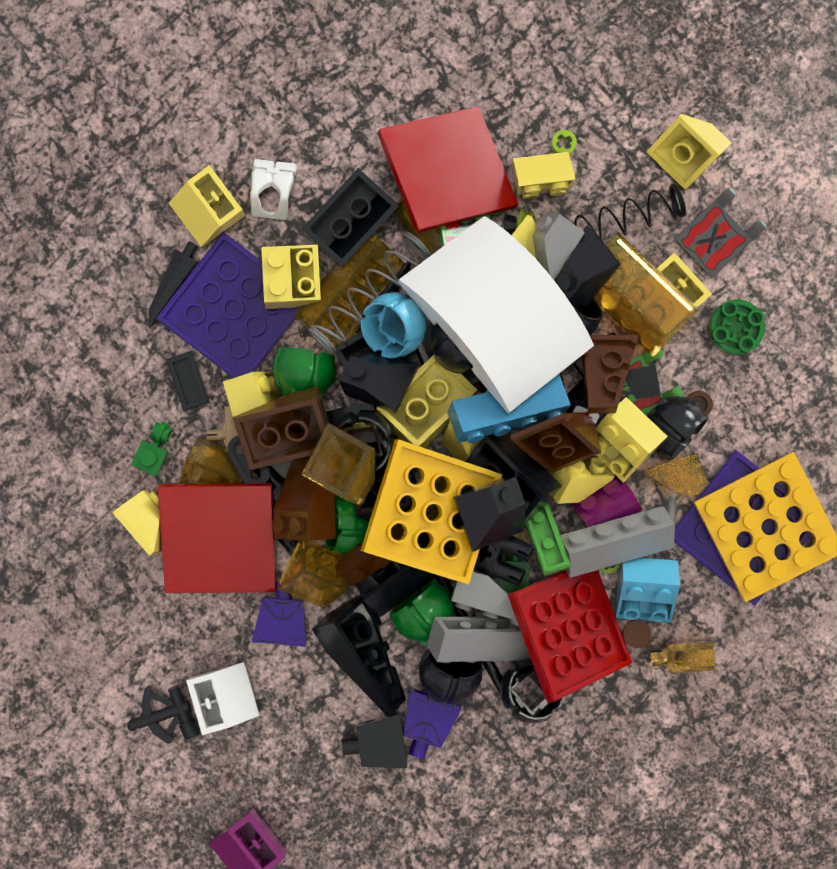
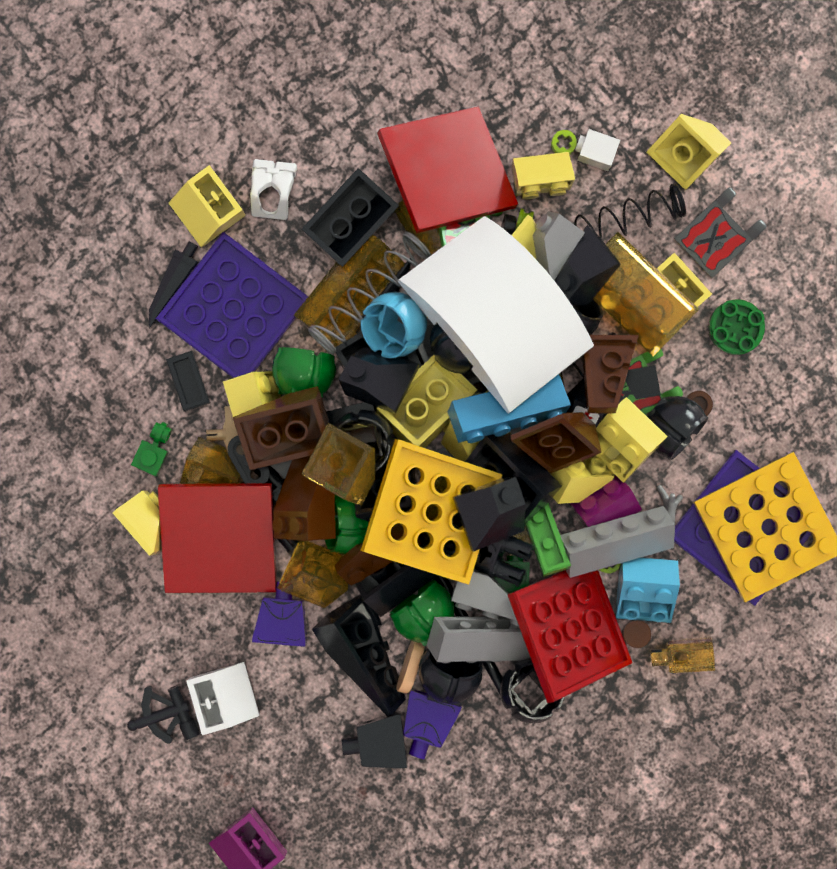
(290, 276): light yellow slope -> none
(410, 667): none -> light nougat tile
(597, 149): none -> white brick
(679, 475): clear yellow slope -> none

